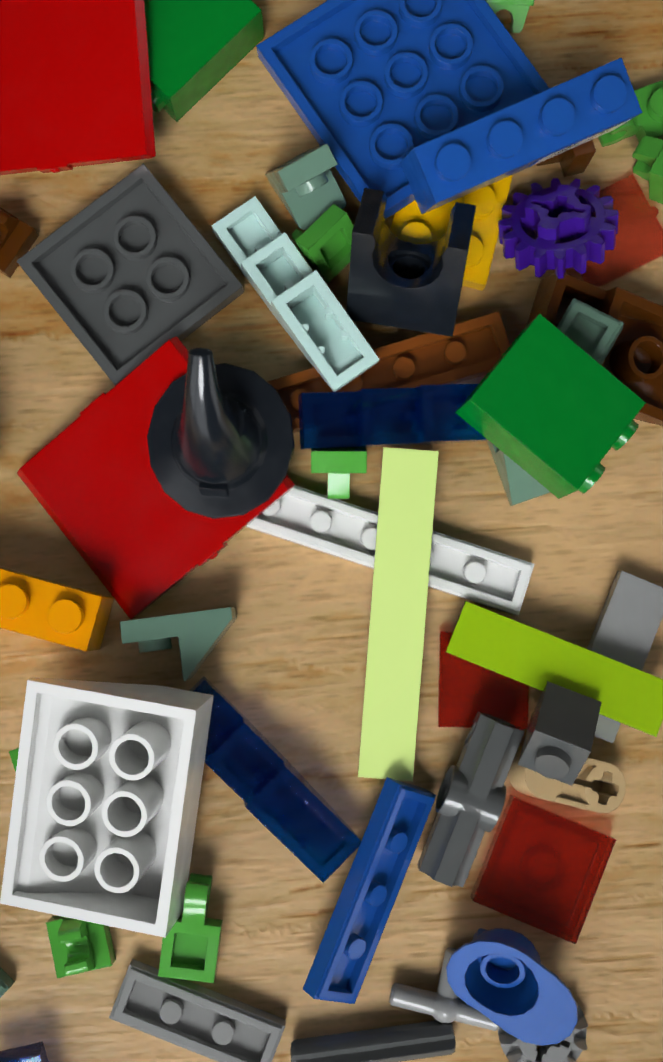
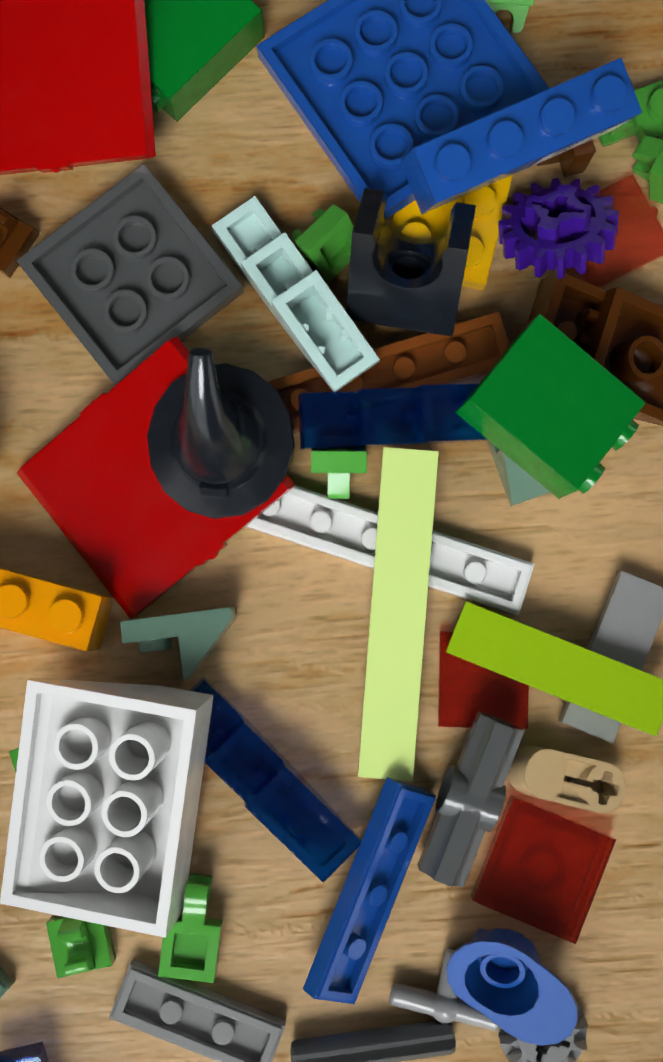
(307, 185): sand green slope -> none
(560, 733): dark grey brick -> none
(590, 329): sand green tile -> none

